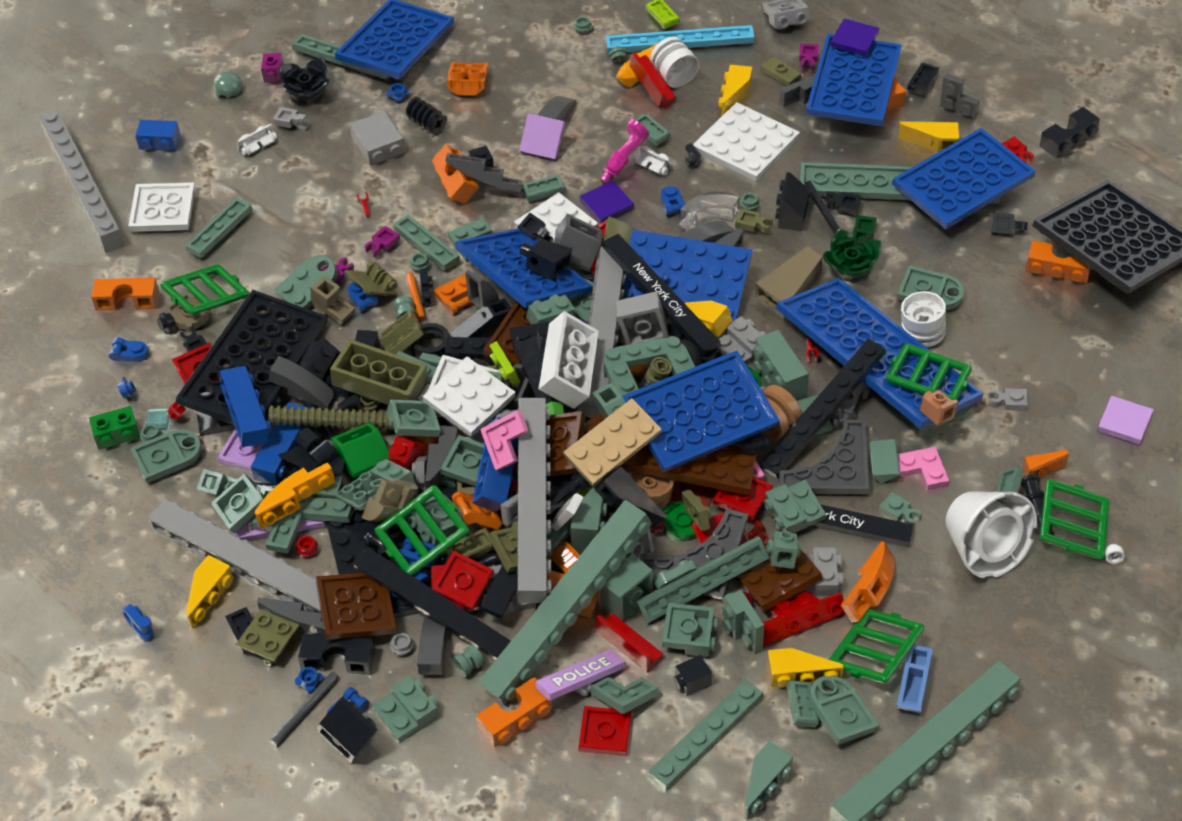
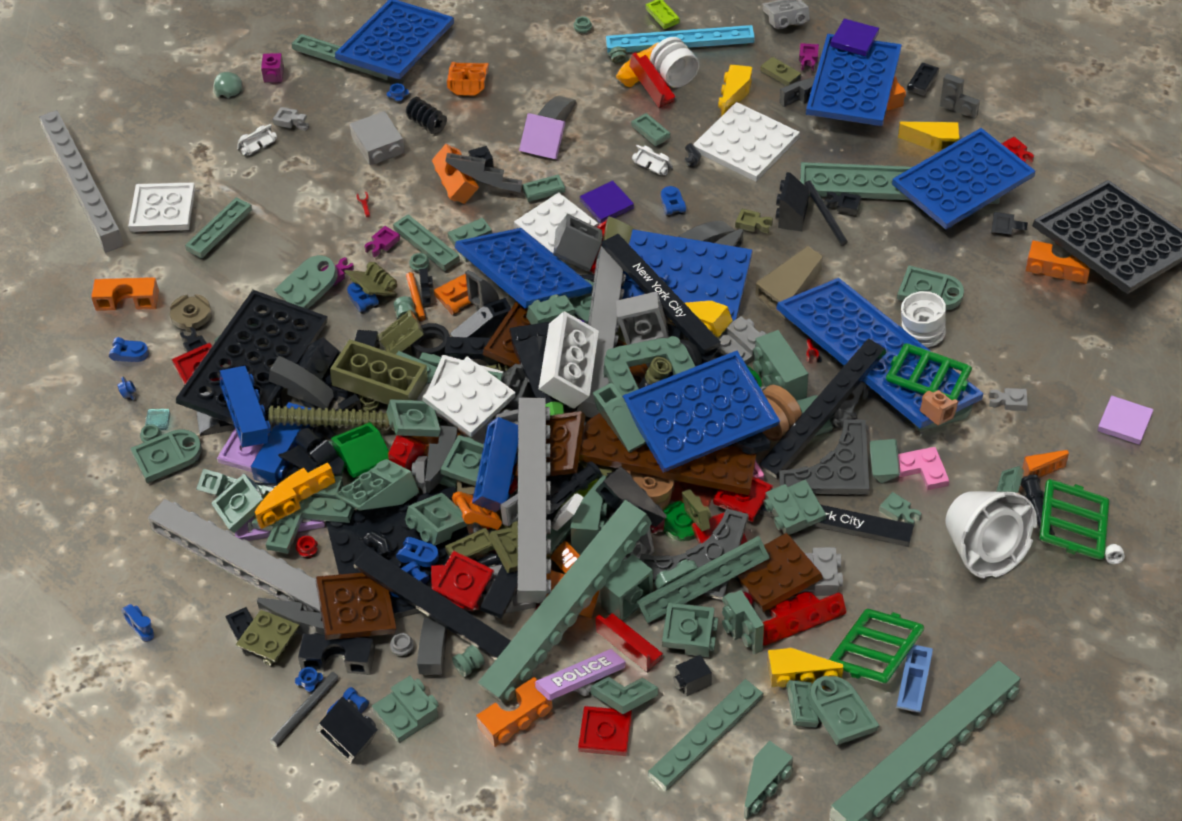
(113, 428): green brick -> none
(157, 135): blue brick -> none
(166, 322): black plate -> none
(175, 411): red plate -> none
(207, 304): green bar -> none
(207, 585): yellow slope -> none
(305, 83): black brick -> none
(328, 302): dark tan brick -> none
(389, 499): dark tan brick -> none
(426, 556): green bar -> none
(499, 437): bright pink plate -> none
(506, 370): lime plate -> none
(533, 227): black plate -> none
(546, 258): black torso -> none
(612, 442): tan plate -> none
(620, 158): dark pink piece -> none
(709, 206): clear arch -> none
(749, 201): sand green plate -> none
(758, 530): clear red plate -> none
(783, 549): sand green brick -> none
(850, 257): dark green brick -> none
(864, 227): dark green slope -> none
(873, 584): orange slope -> none
(1080, 127): black arch -> none

